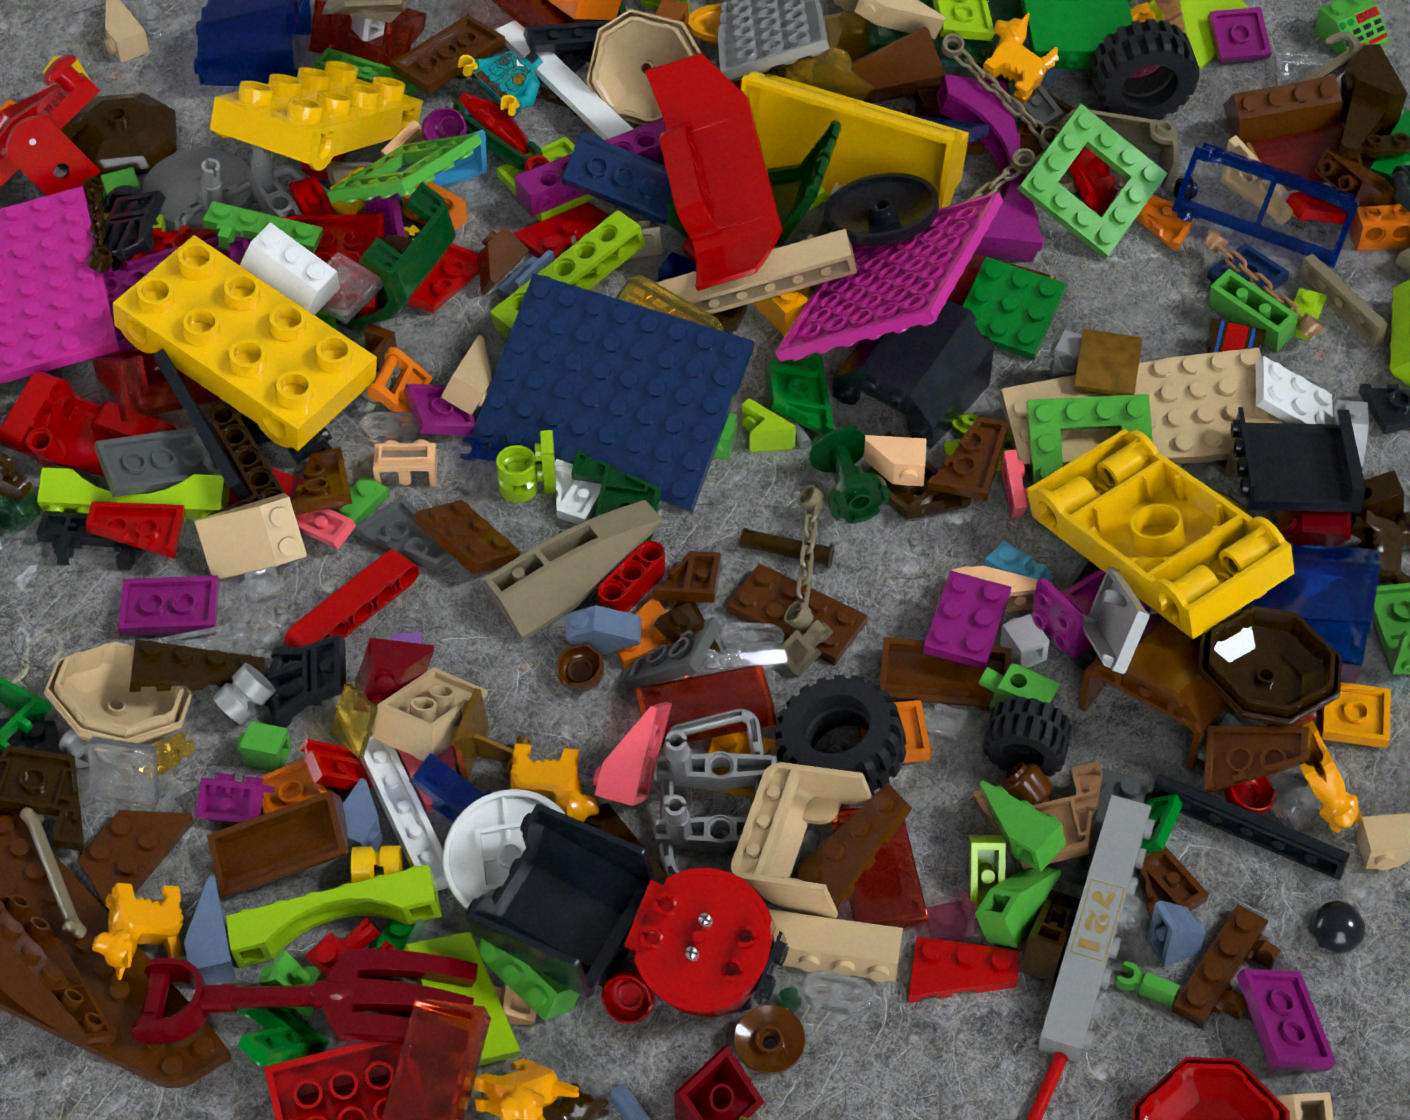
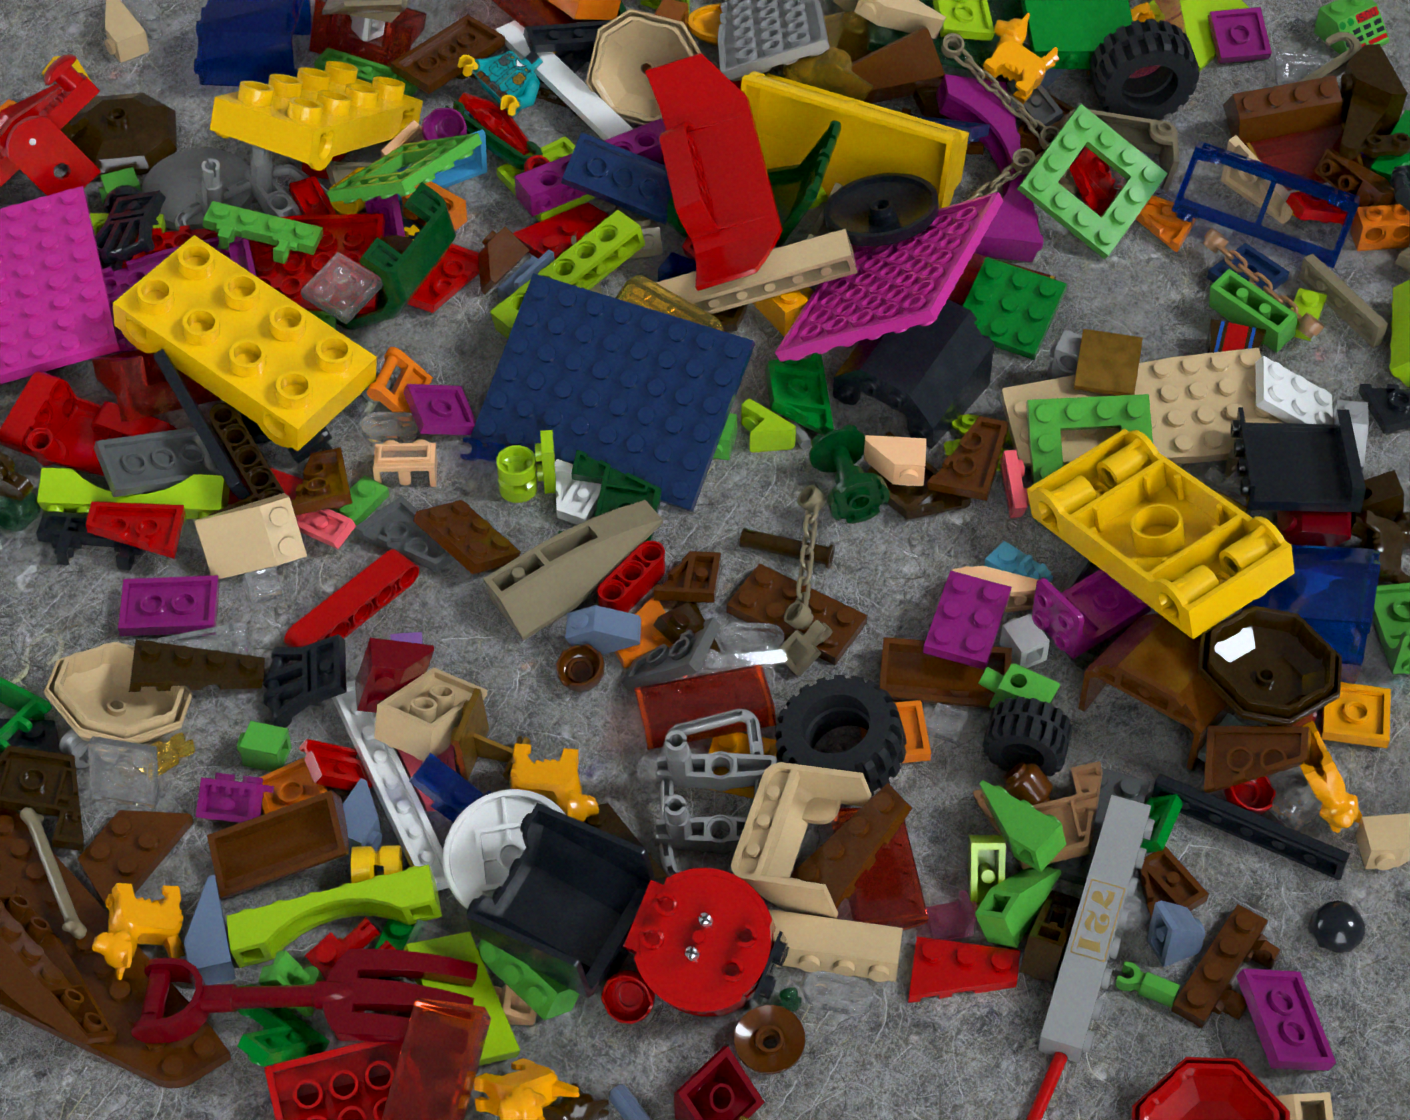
(100, 257): dark brown piece -> none
(244, 693): light grey wheel -> none
(291, 269): white slope -> none
(354, 720): clear yellow piece -> none
(378, 341): reddish brown panel -> none
(471, 379): tan slope -> none
(631, 766): coral slope -> none
(1115, 622): light grey container -> none
(1191, 190): black plate -> none

